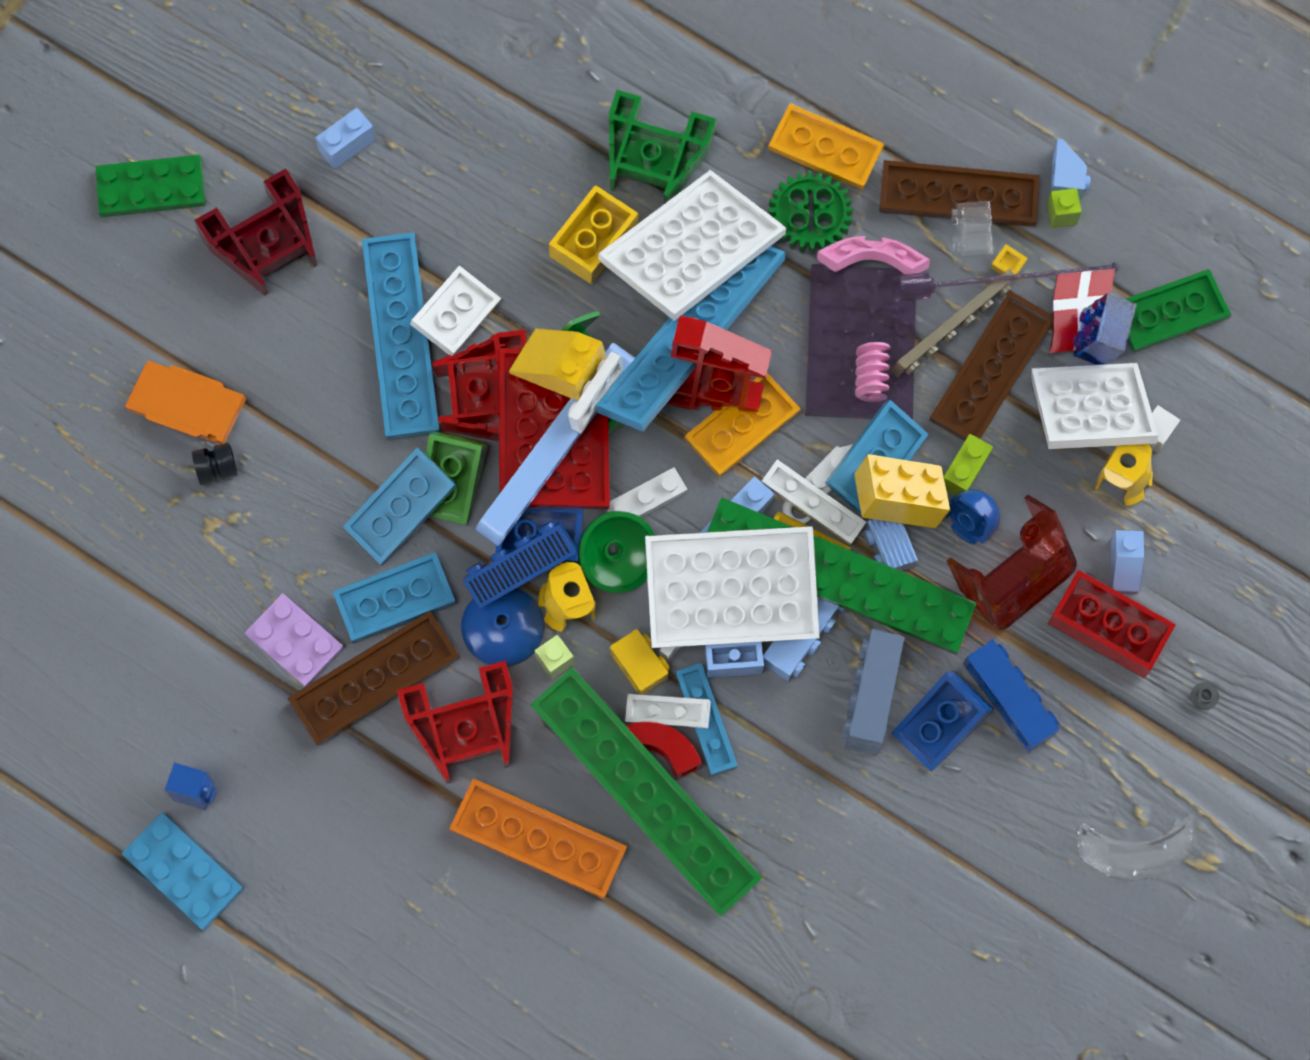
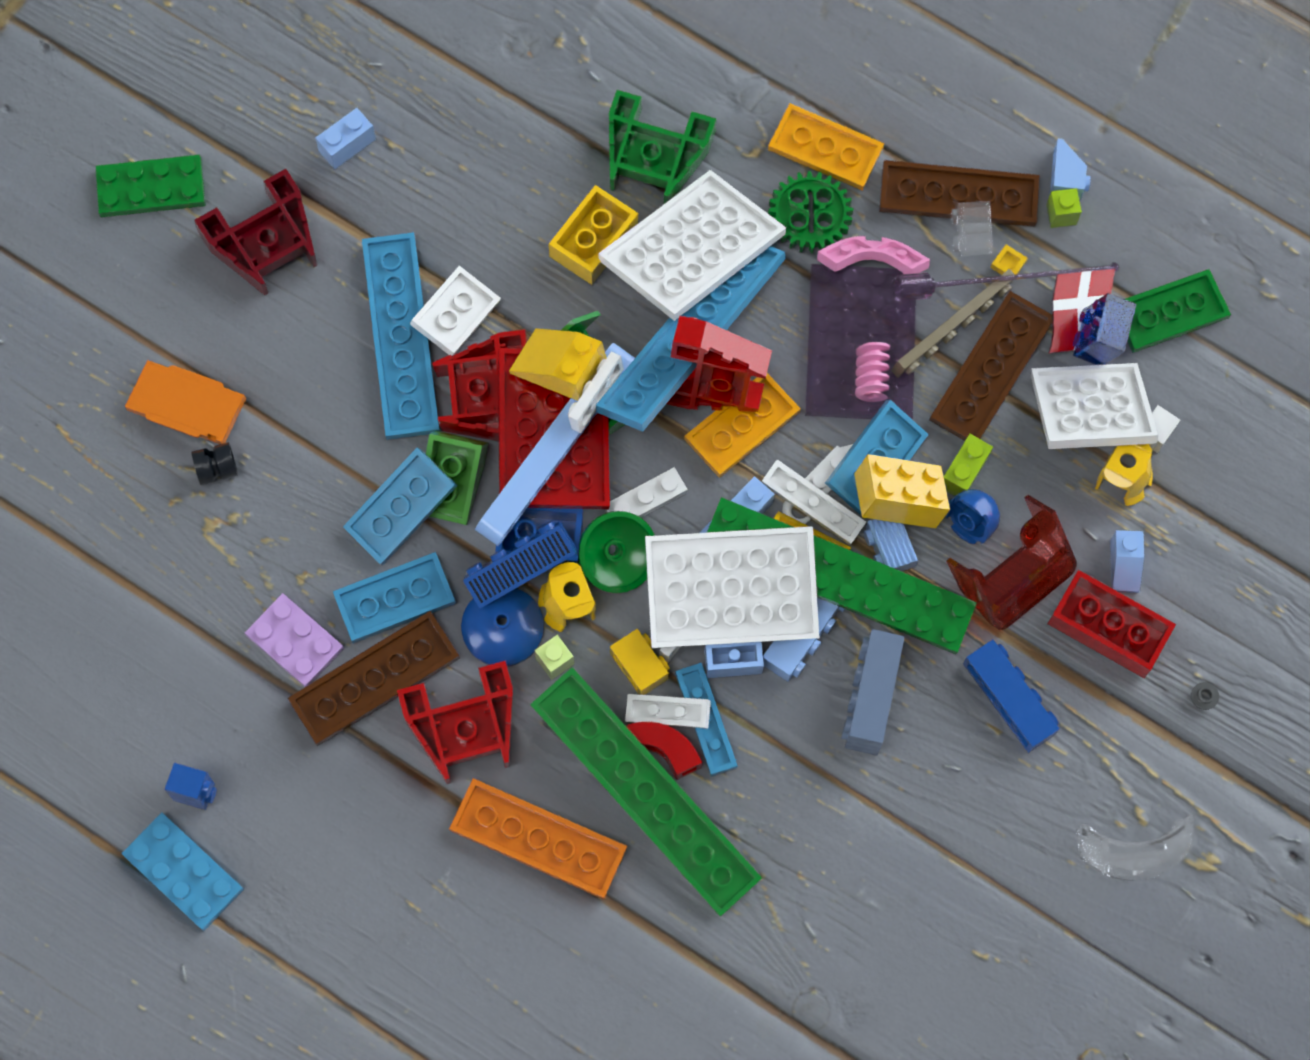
(942, 720): blue slope -> none

